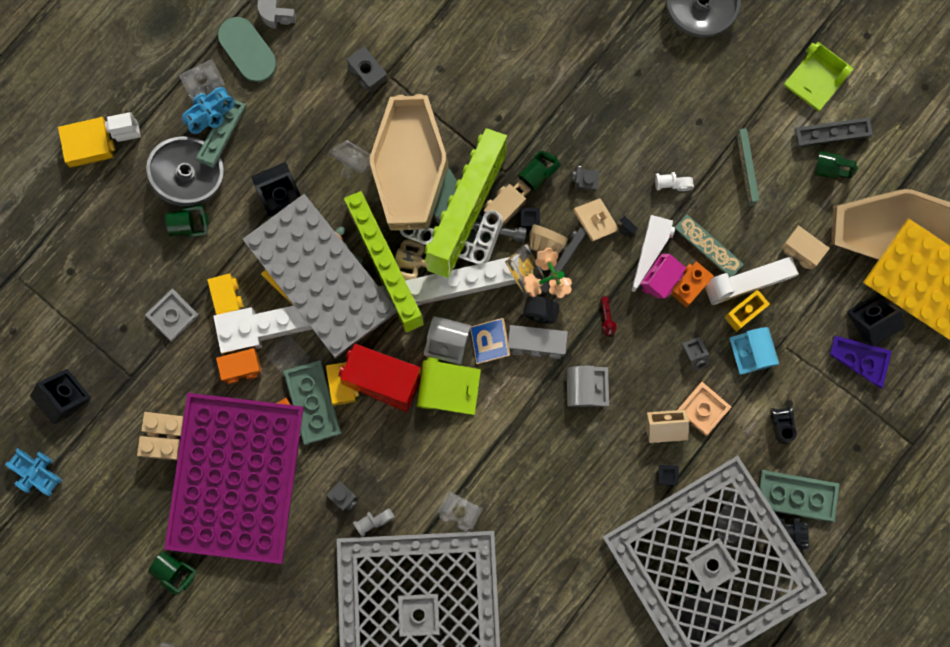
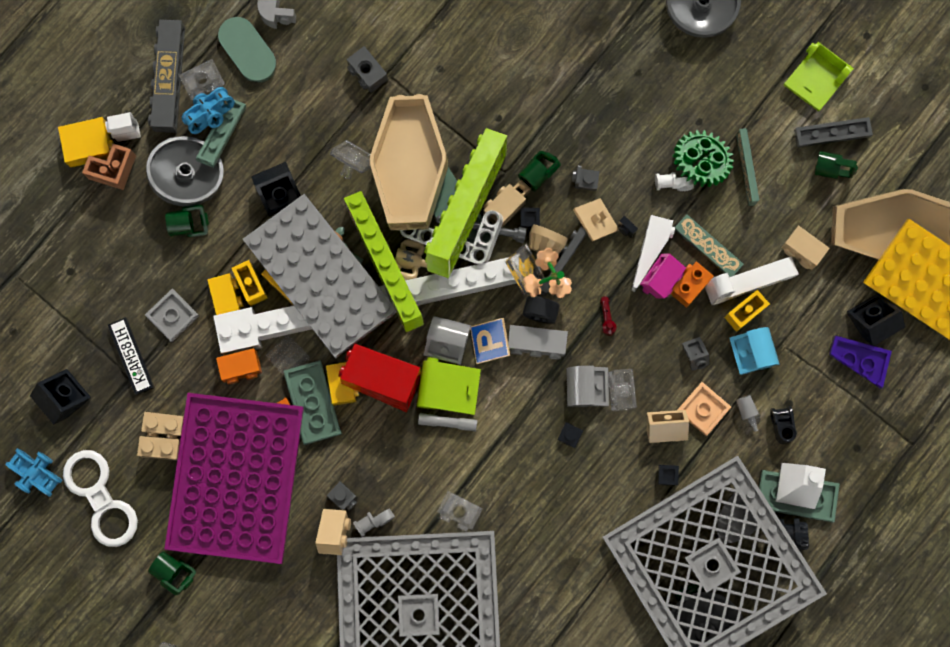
(100, 498): none -> white bar
(113, 171): none -> nougat brick
(131, 356): none -> tile
(167, 82): none -> dark grey brick
(249, 283): none -> yellow brick
(332, 532): none -> tan brick
(434, 420): none -> light grey piece
(570, 435): none -> black plate
(622, 389): none -> clear brick
(715, 166): none -> green gear
(748, 412): none -> light grey piece
(800, 485): none -> white slope

